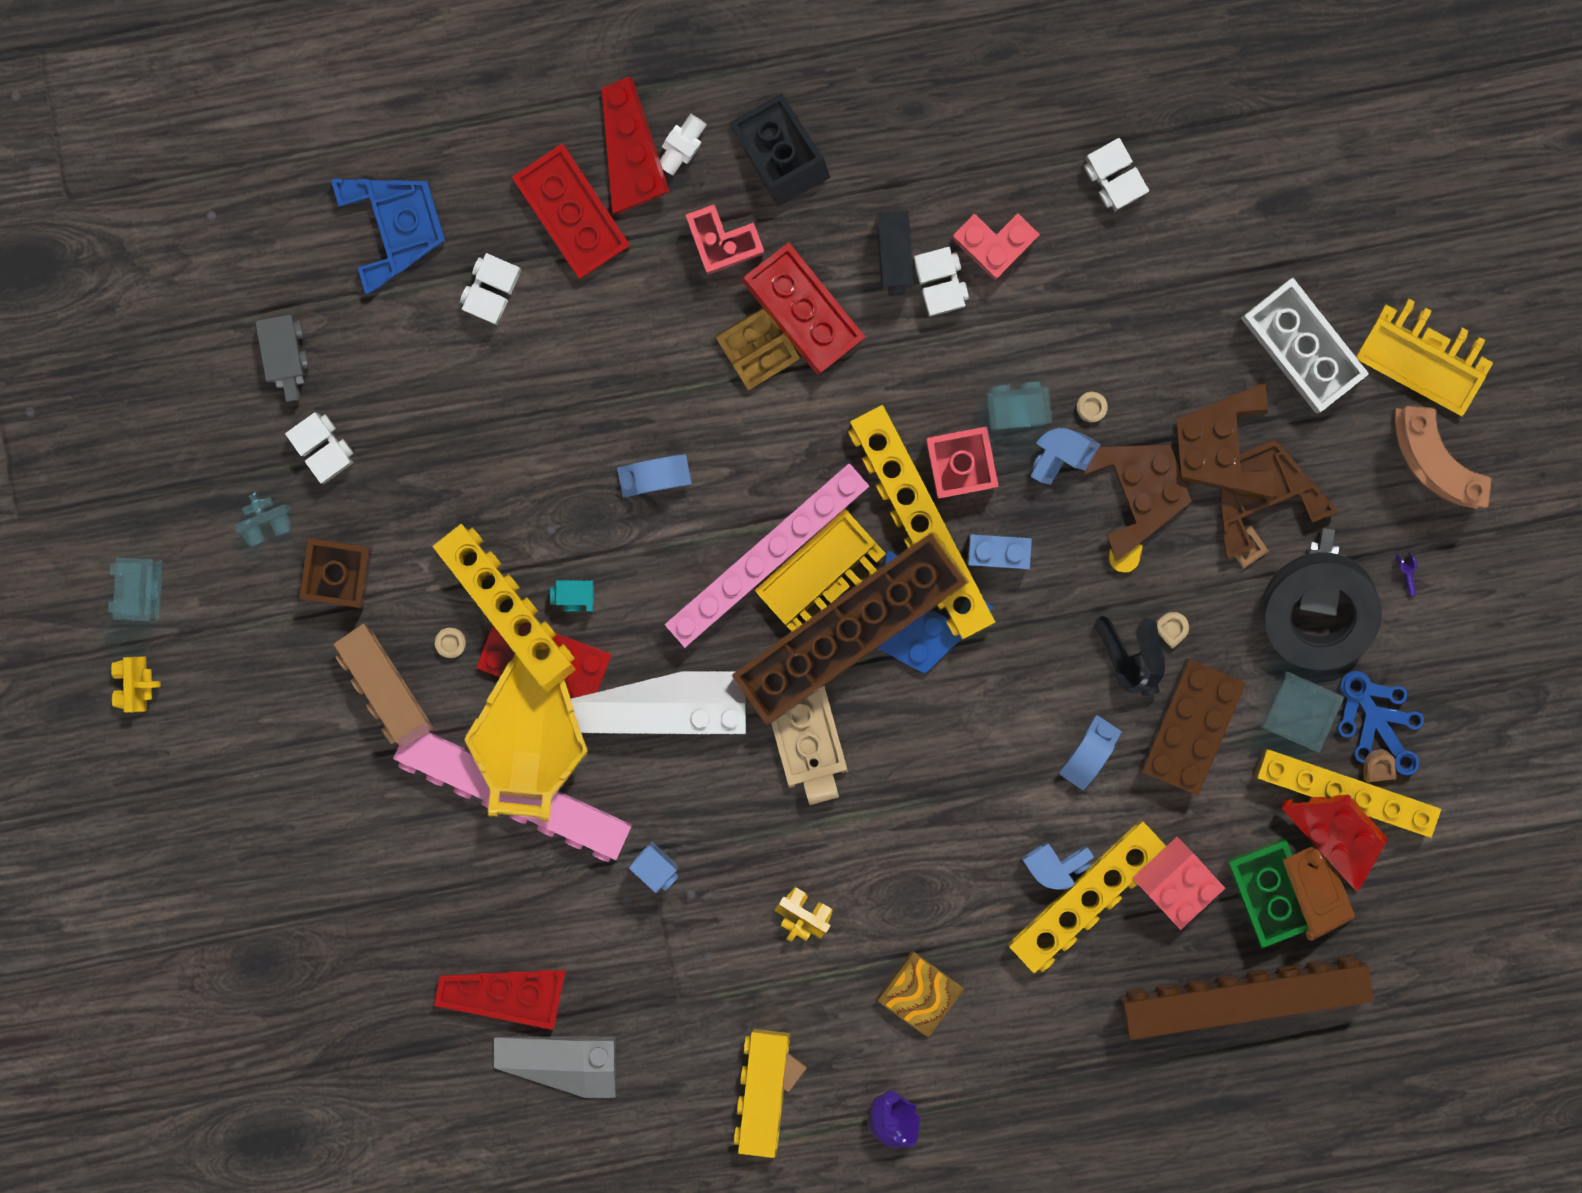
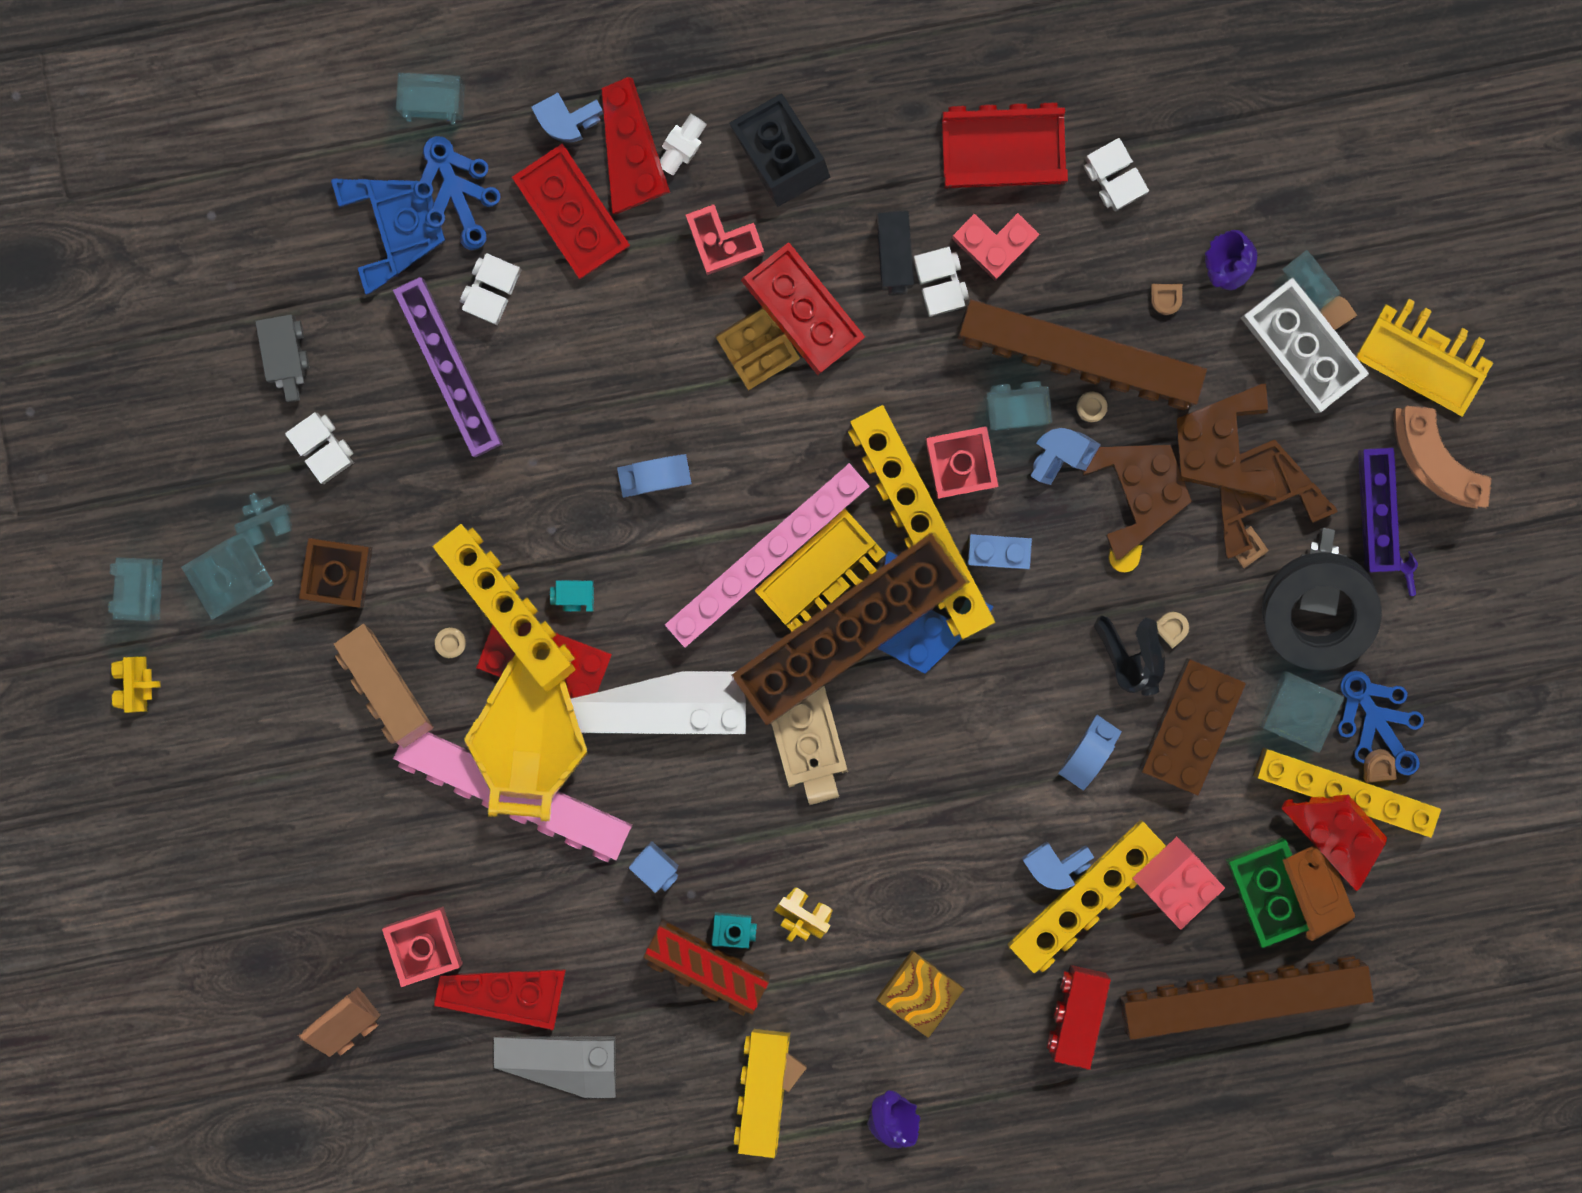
(227, 575): none -> clear light blue container
(341, 1024): none -> nougat slope
(422, 946): none -> coral brick
(430, 96): none -> clear light blue container
(447, 367): none -> medium lavender brick
(454, 187): none -> blue plant
(560, 123): none -> medium blue brick
(707, 967): none -> brick
(724, 922): none -> teal brick
(1004, 146): none -> red panel
(1078, 1016): none -> red brick
(1081, 353): none -> reddish brown brick
(1166, 298): none -> medium nougat tile
(1230, 260): none -> dark purple hair
(1312, 279): none -> clear light blue hips
(1338, 312): none -> medium nougat tile
(1379, 510): none -> dark purple brick

